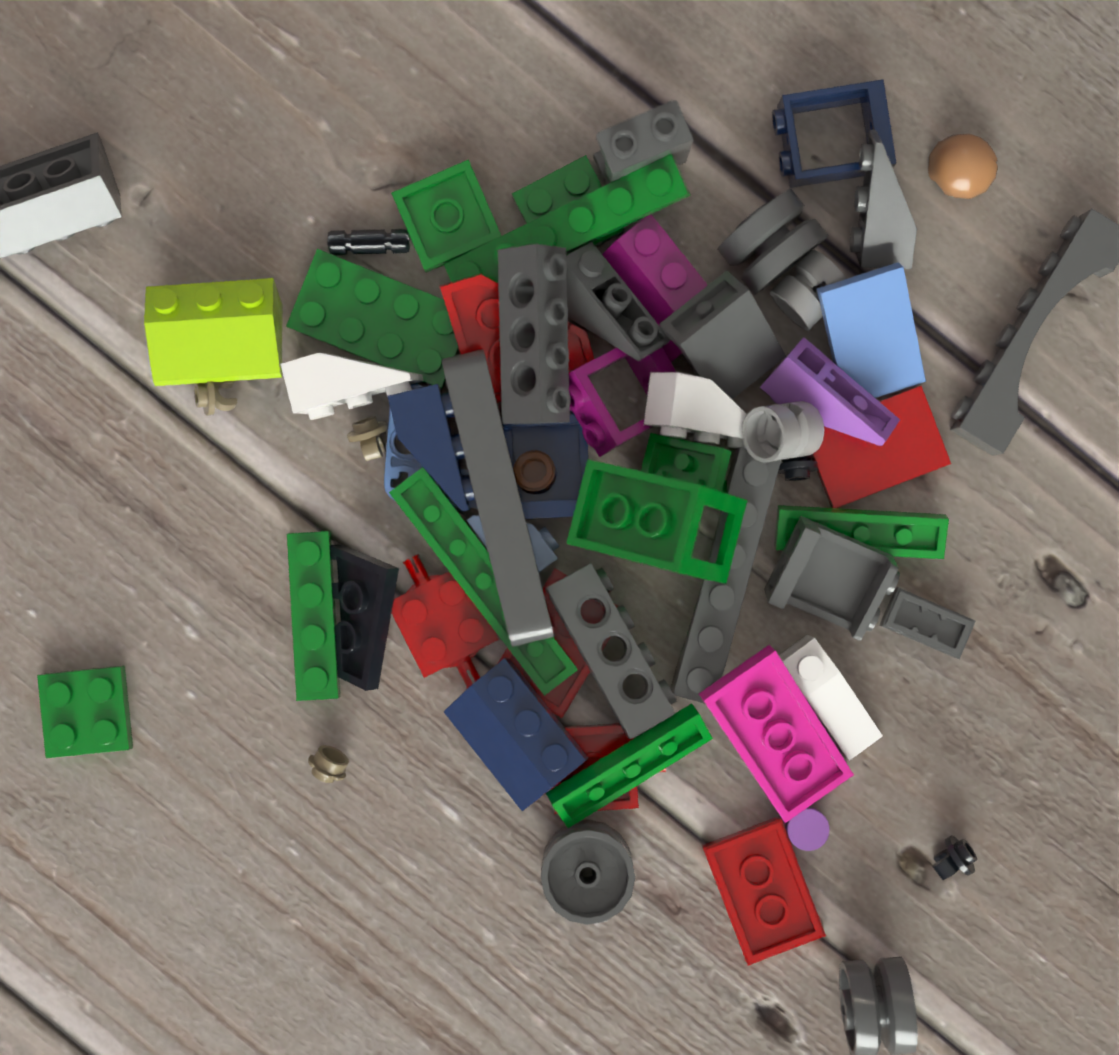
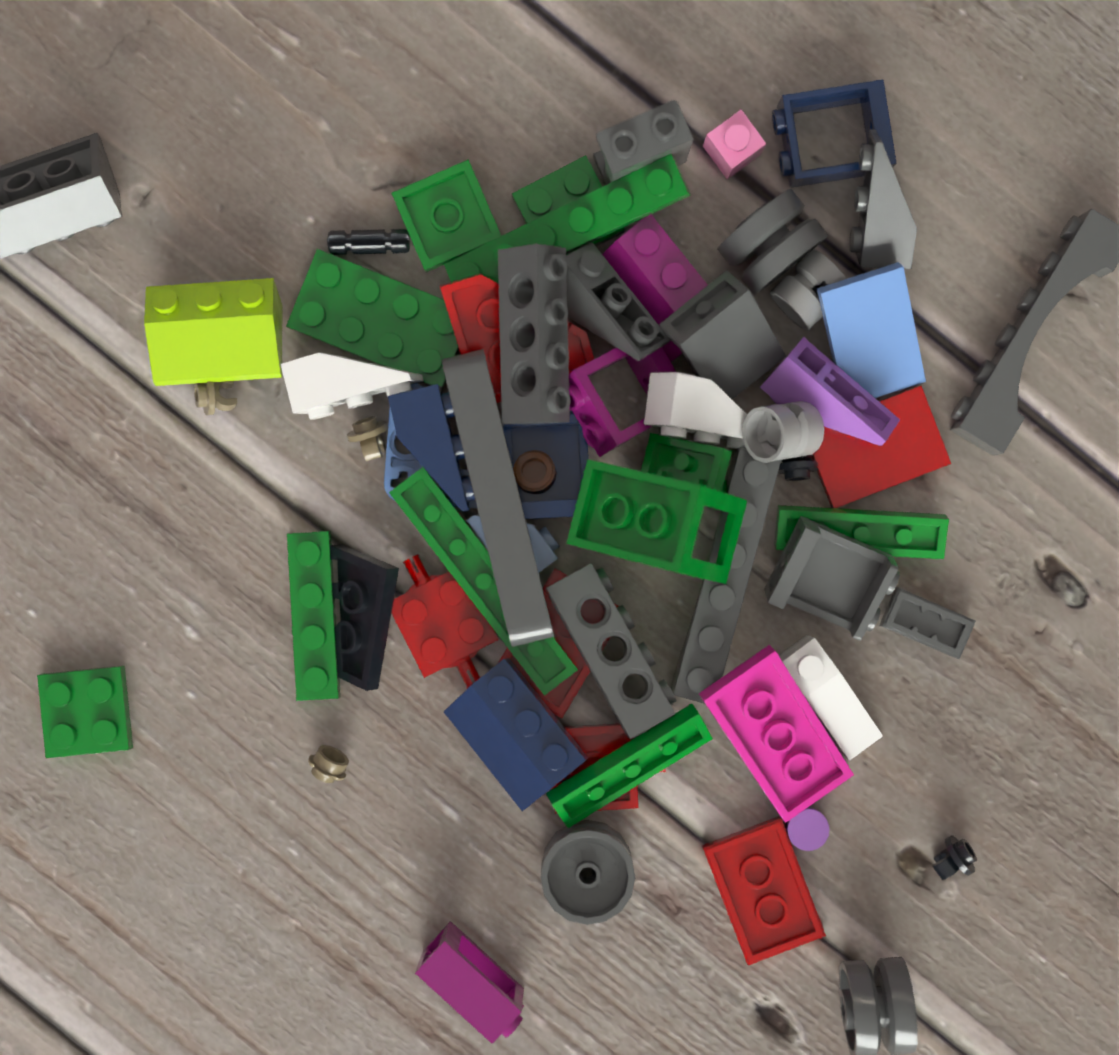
(472, 983): none -> magenta window
(734, 144): none -> bright pink brick
(963, 165): medium nougat hair -> none

